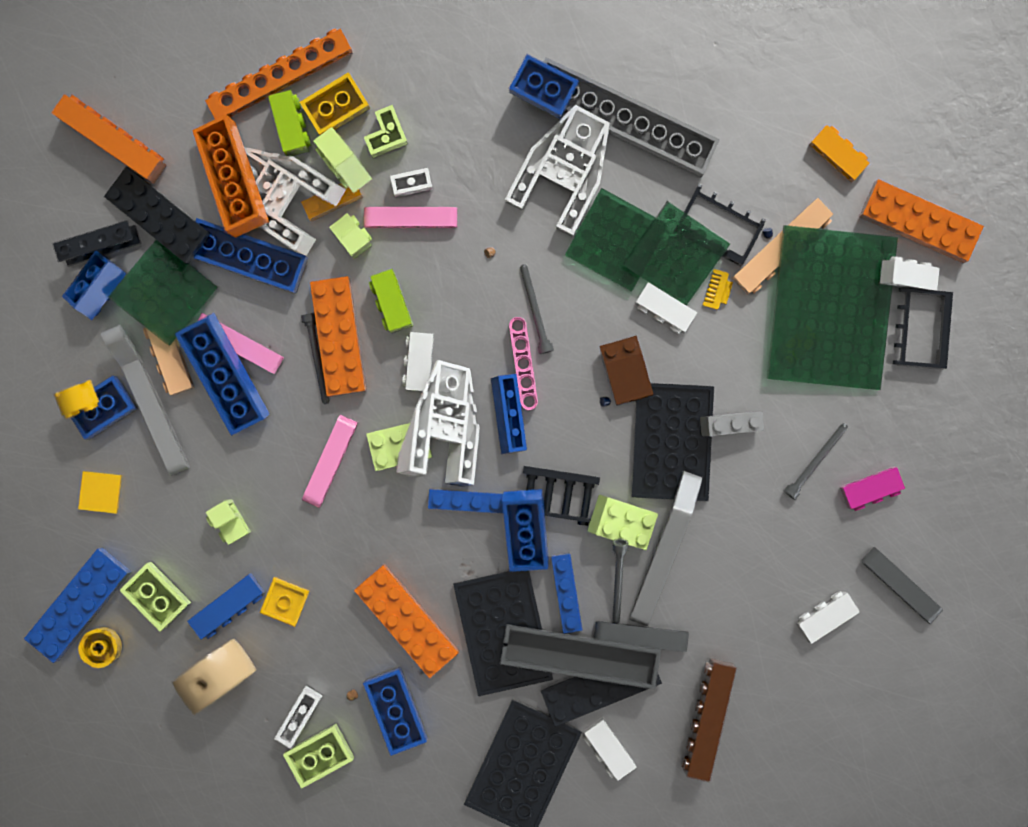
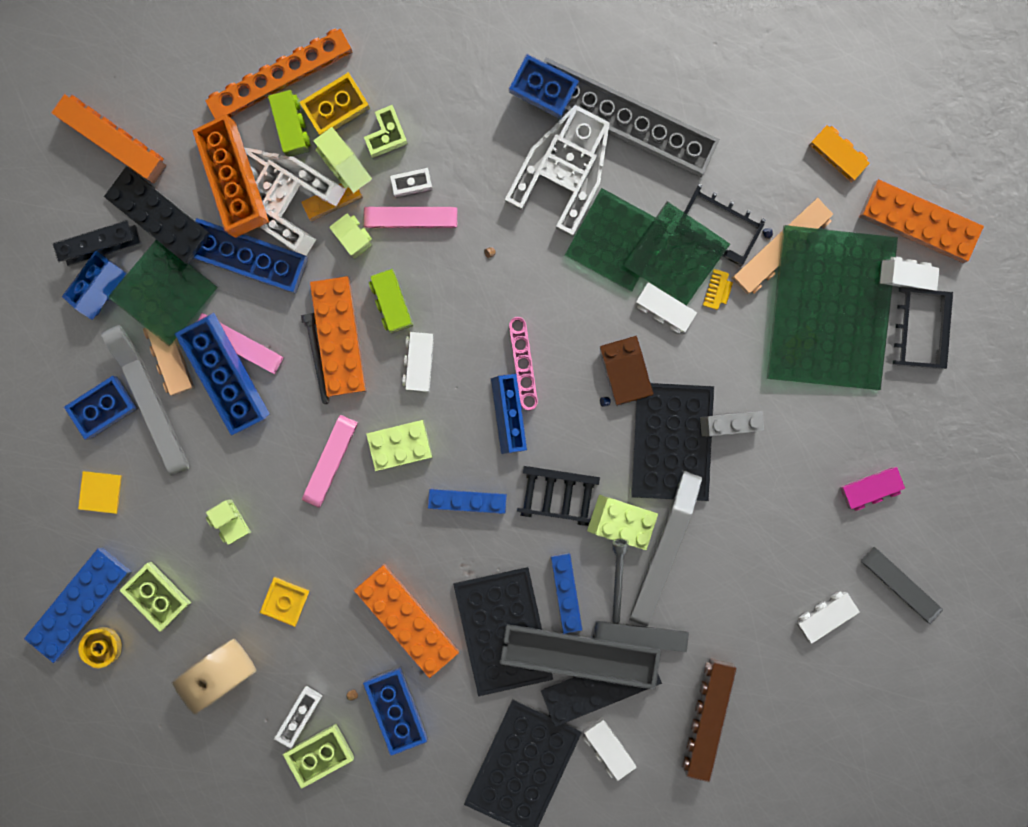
(76, 398): yellow brick -> none
(224, 607): blue brick -> none
(446, 415): white wedge -> none
(525, 530): blue brick -> none
(544, 344): dark grey piece -> none
(794, 489): dark grey piece -> none

